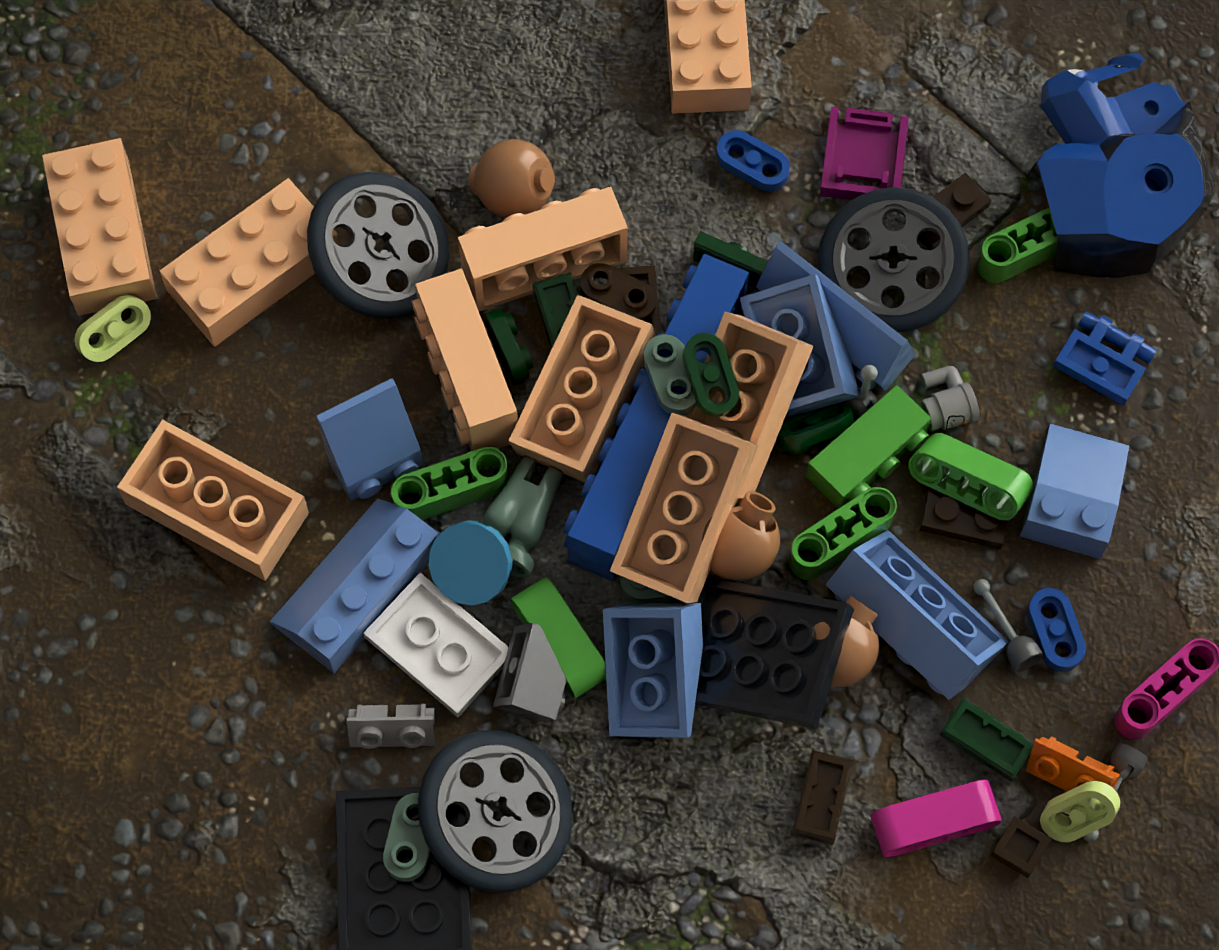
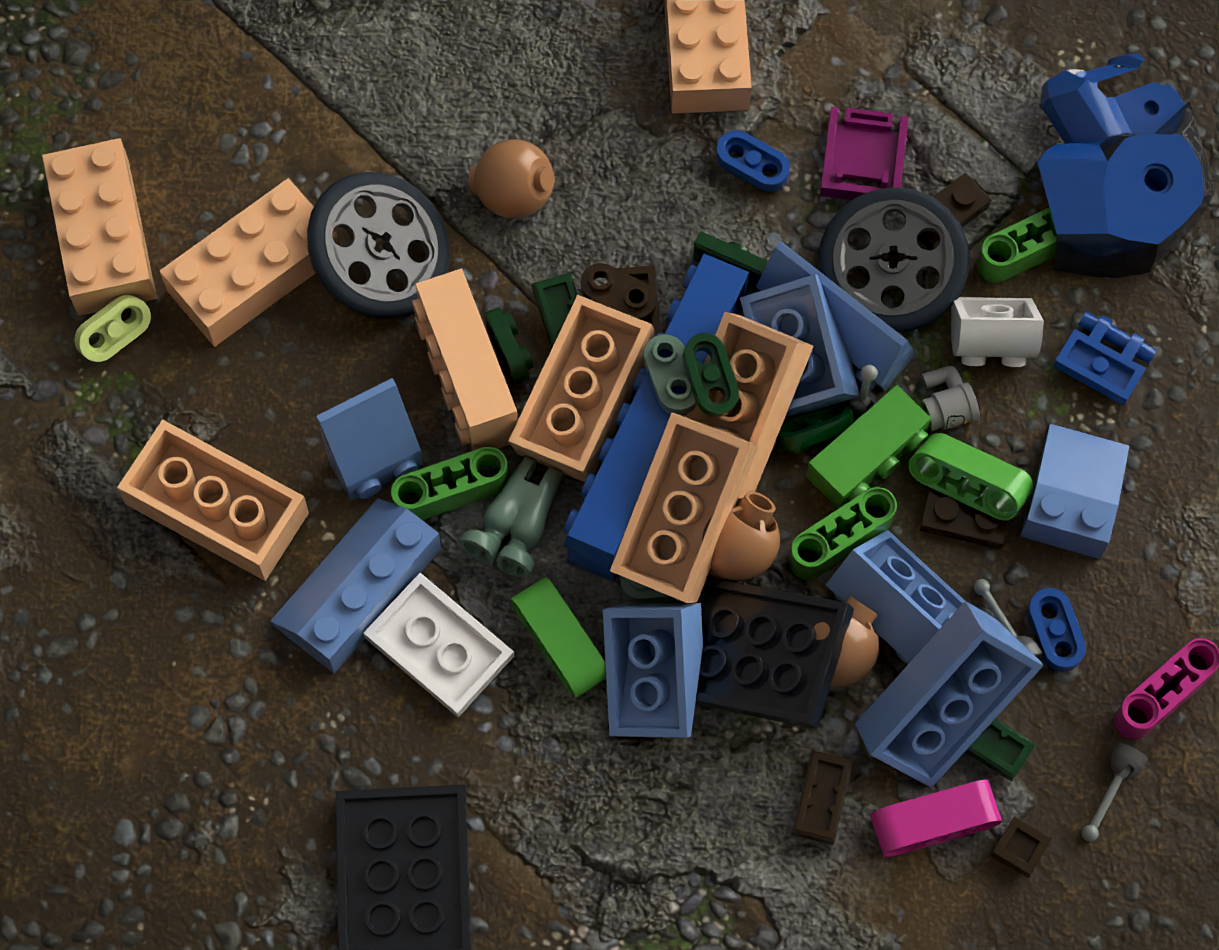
(372, 727): light grey hinge -> none
(405, 835): sand green plate -> none
(453, 845): wedge -> none
(470, 562): dark azure tile -> none
(531, 677): slope -> none
(543, 244): light nougat brick -> none
(947, 695): none -> medium blue slope
(995, 329): none -> white brick
(1061, 767): orange hinge -> none
(1084, 811): yellowish green plate -> none

